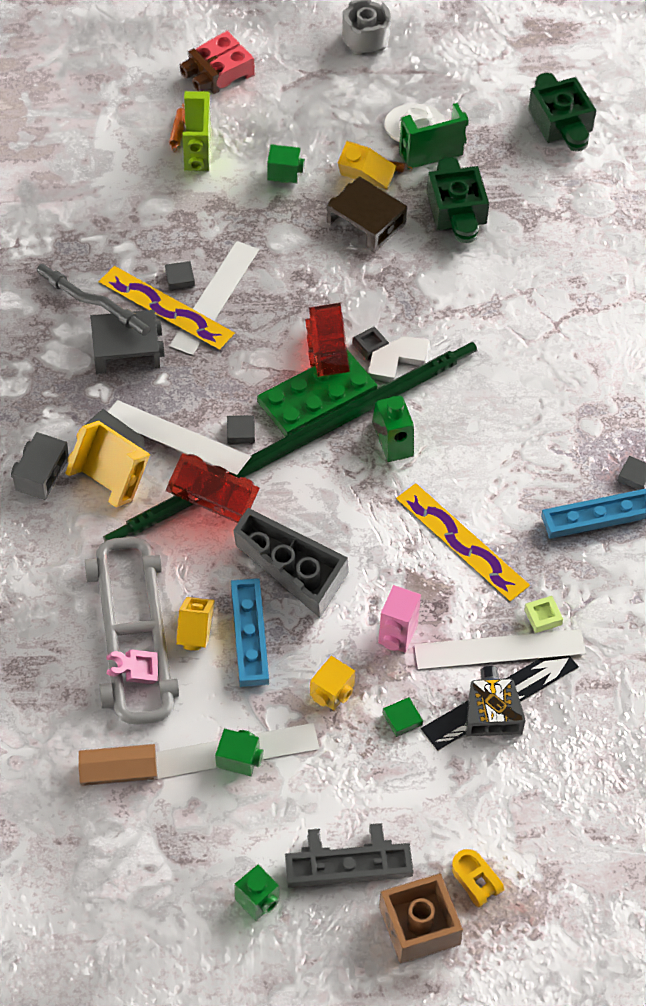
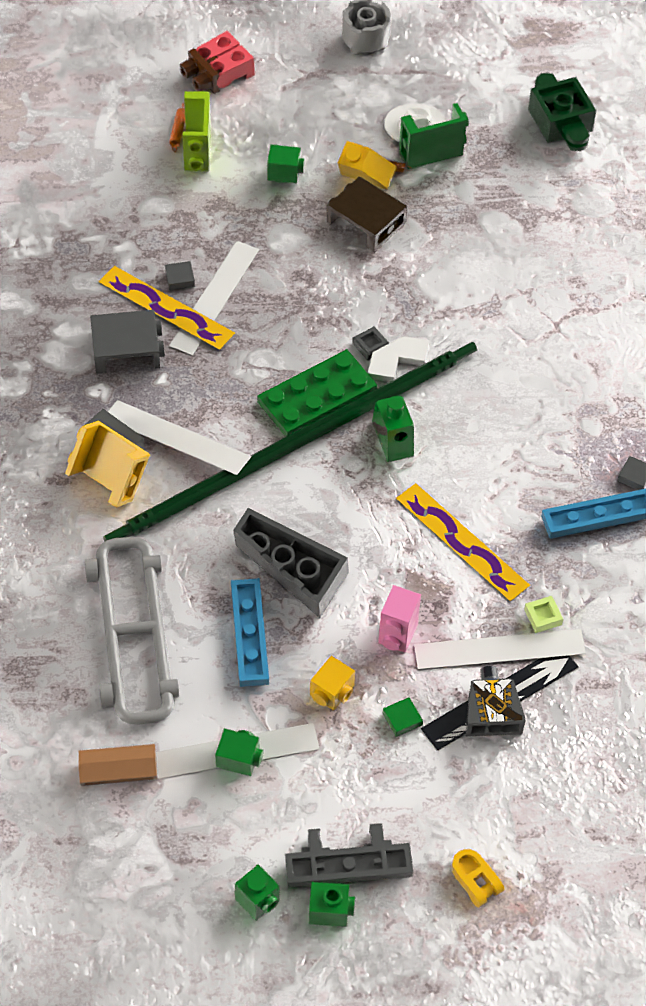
(40, 465): dark grey brick -> none
(126, 316): dark grey bar -> none
(138, 666): bright pink plate -> none
(195, 623): yellow slope -> none
(212, 487): clear red brick -> none
(240, 429): dark grey tile -> none
(327, 340): clear red brick -> none
(330, 904): none -> green brick
(420, 918): medium nougat brick -> none
(457, 199): dark green brick -> none

